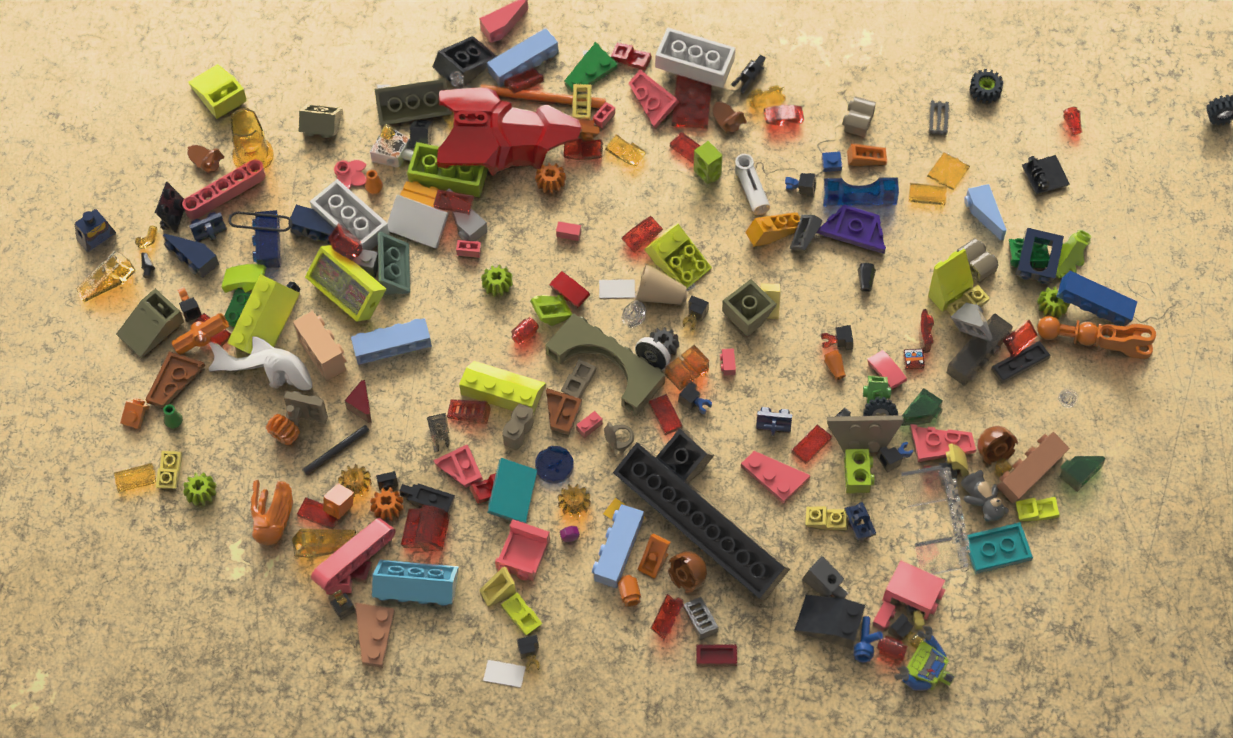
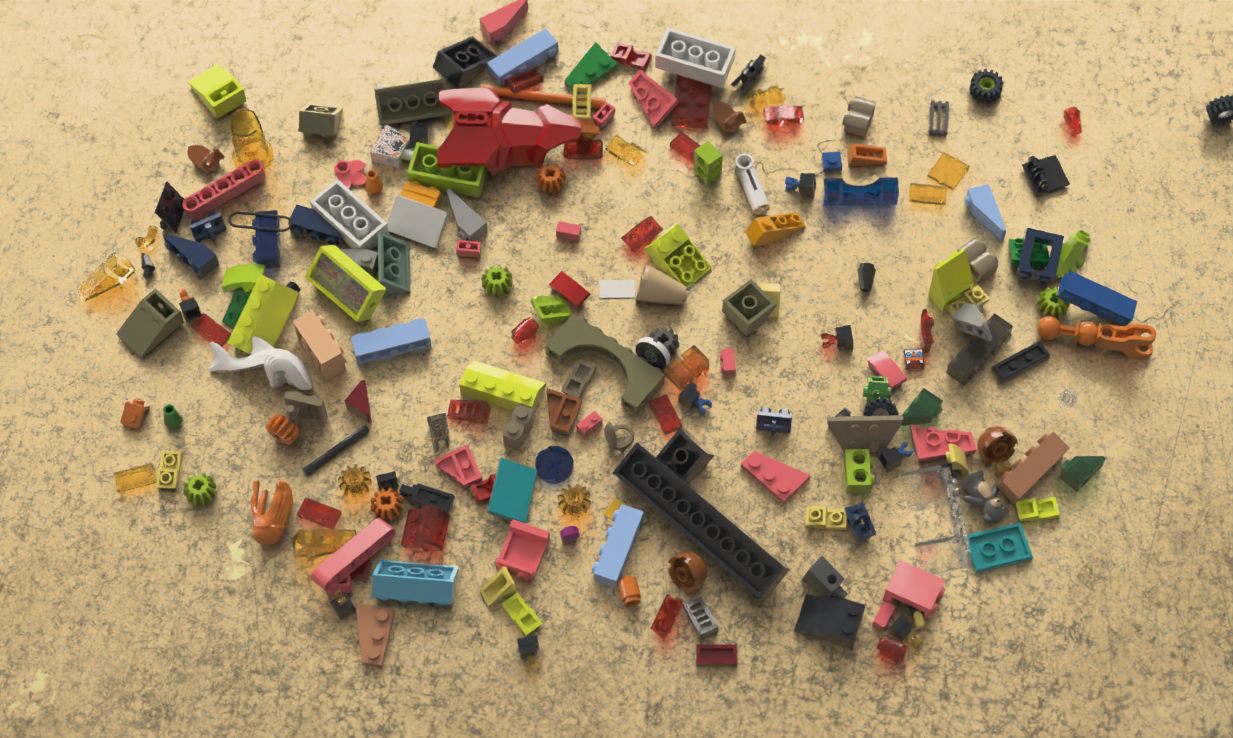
(92, 230): dark blue torso -> none
(173, 378): dark orange wing -> none
(200, 334): orange piece -> none
(338, 501): orange brick -> none
(345, 242): clear red slope -> none
(387, 132): clear yellow hinge -> none
(453, 201): clear red tile -> none
(457, 80): clear bar -> none
(504, 673): white sticker -> none
(634, 314): clear plate -> none
(654, 555): orange slope -> none
(697, 310): black piece -> none
(805, 231): dark grey slope -> none
(811, 444): clear red tile -> none
(835, 364): orange cone -> none
(855, 227): dark purple wing -> none
(864, 651): blue piece -> none
(926, 665): torso -> none
(1020, 337): clear red tile -> none

